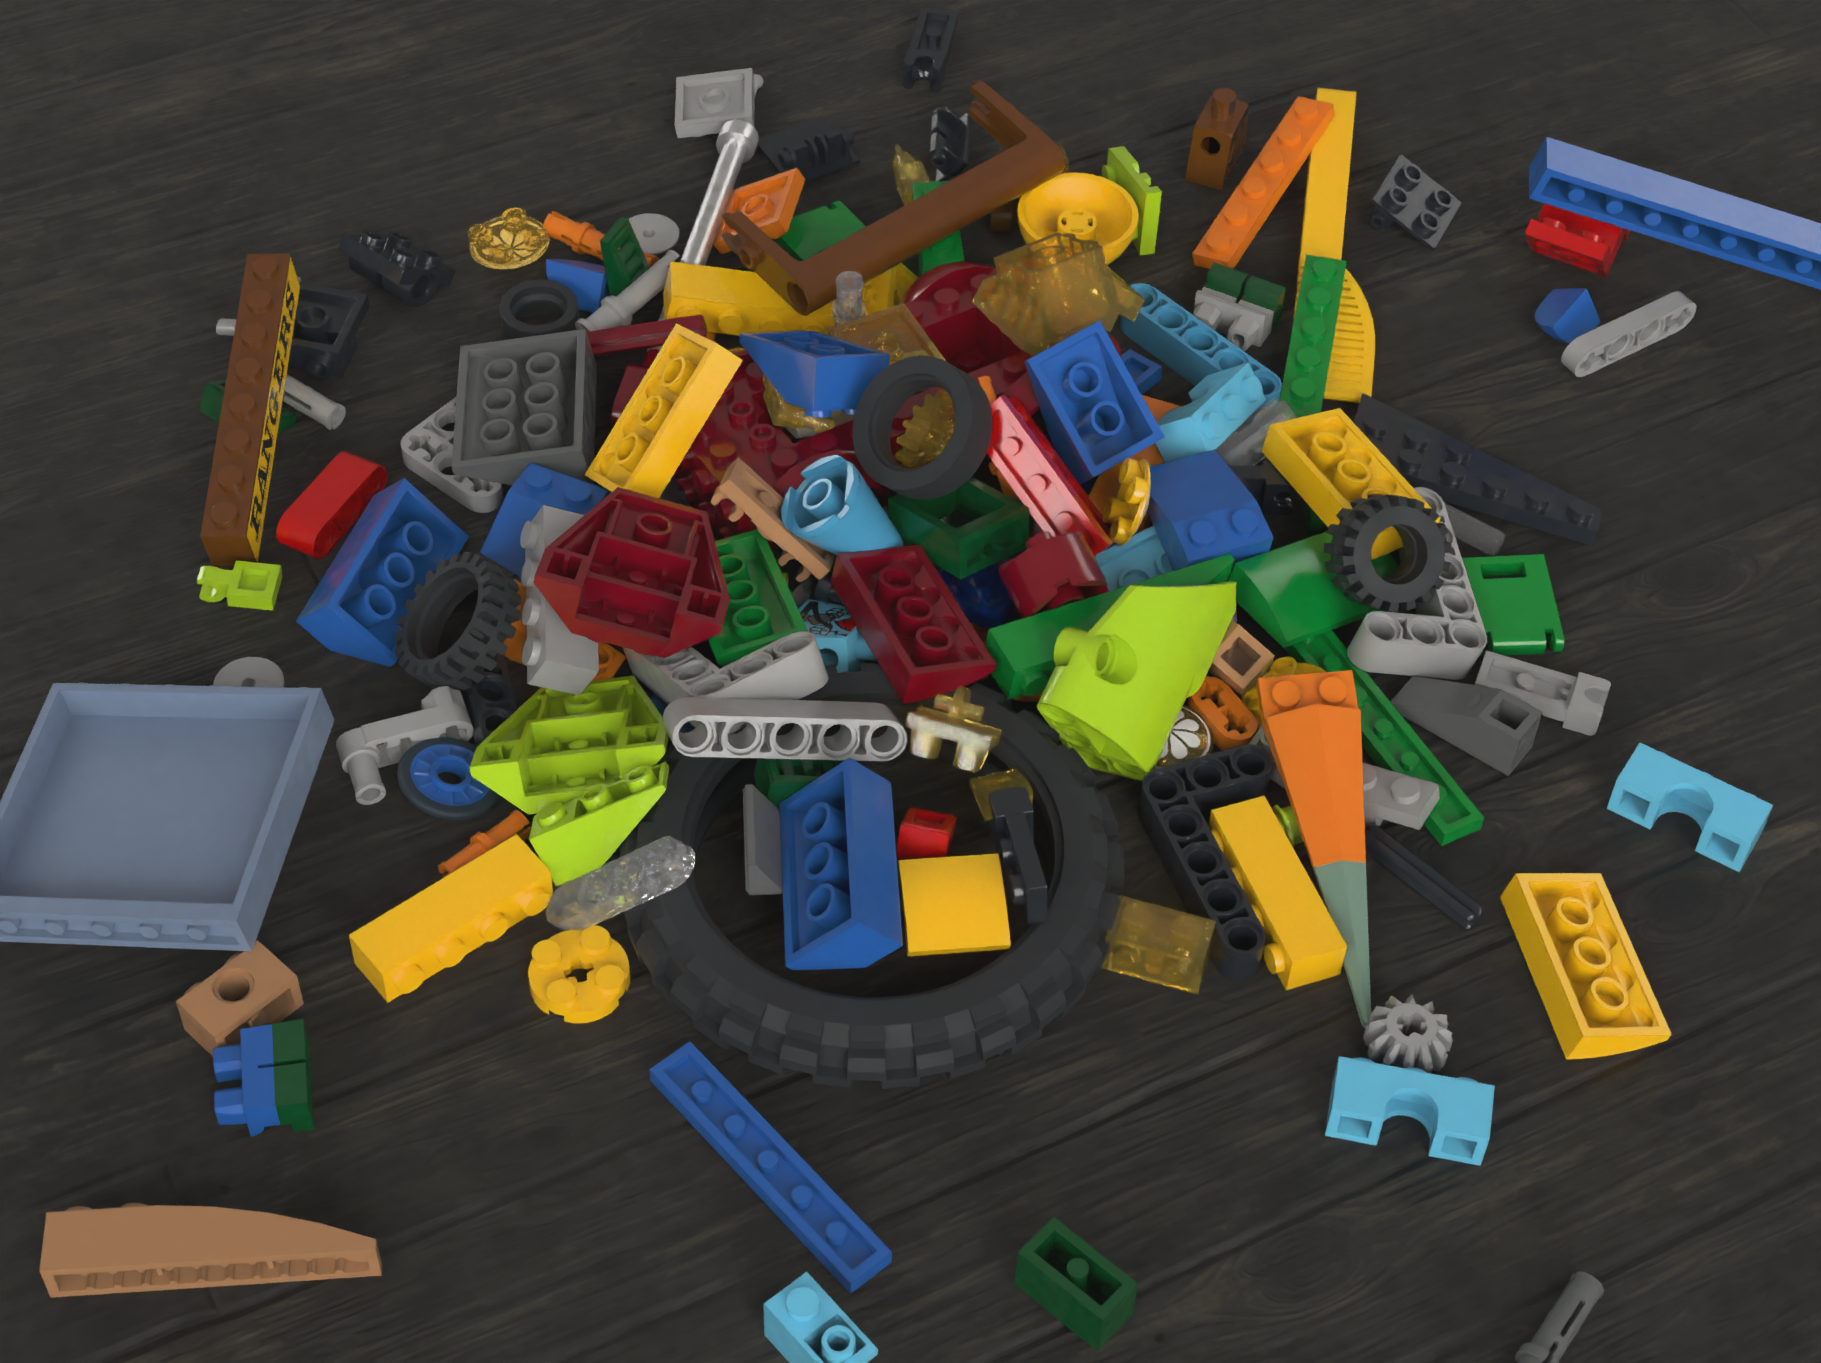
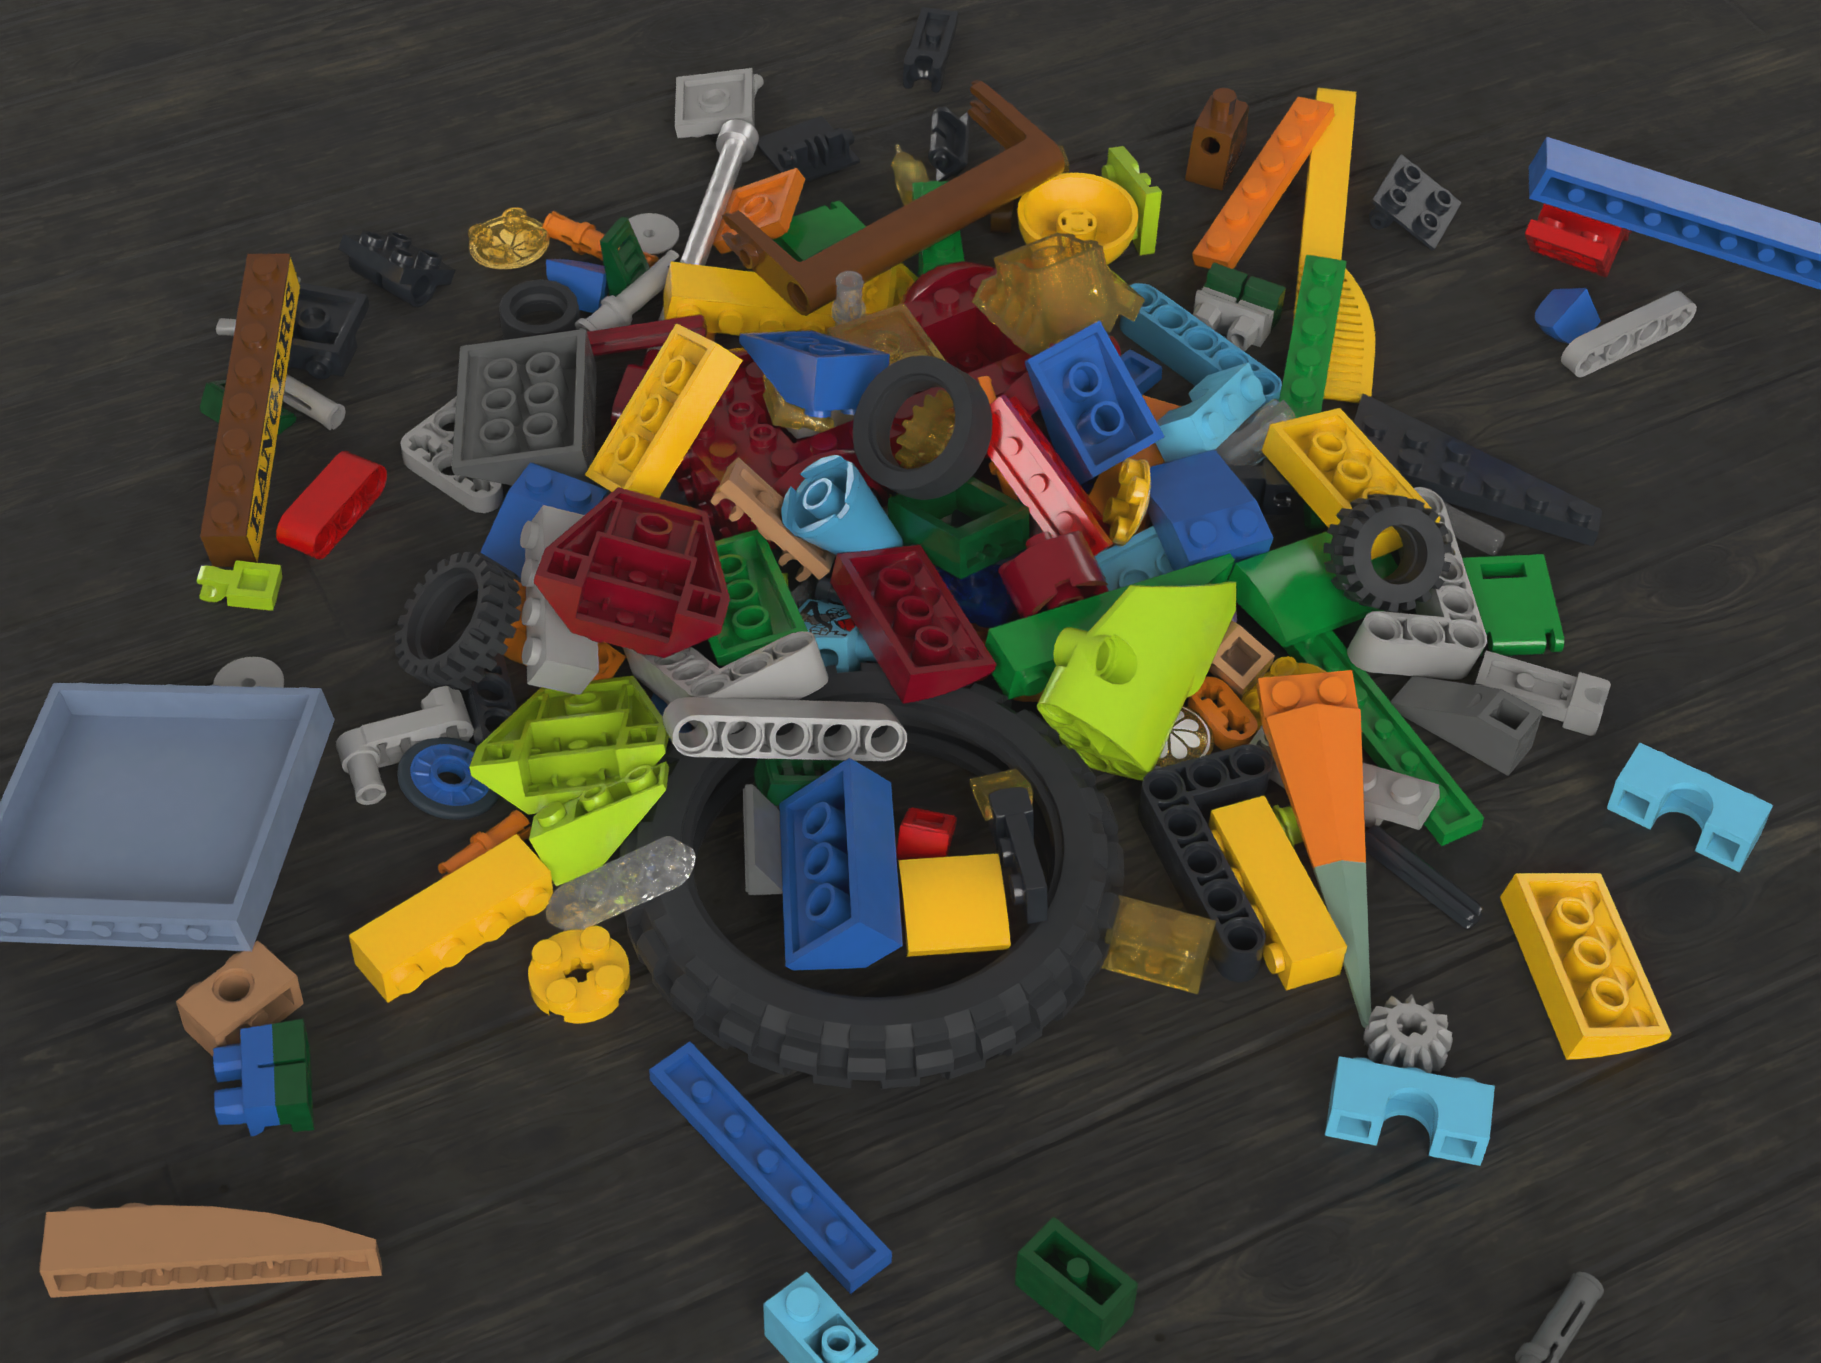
(376, 572): blue slope -> none
(932, 726): clear yellow hips -> none

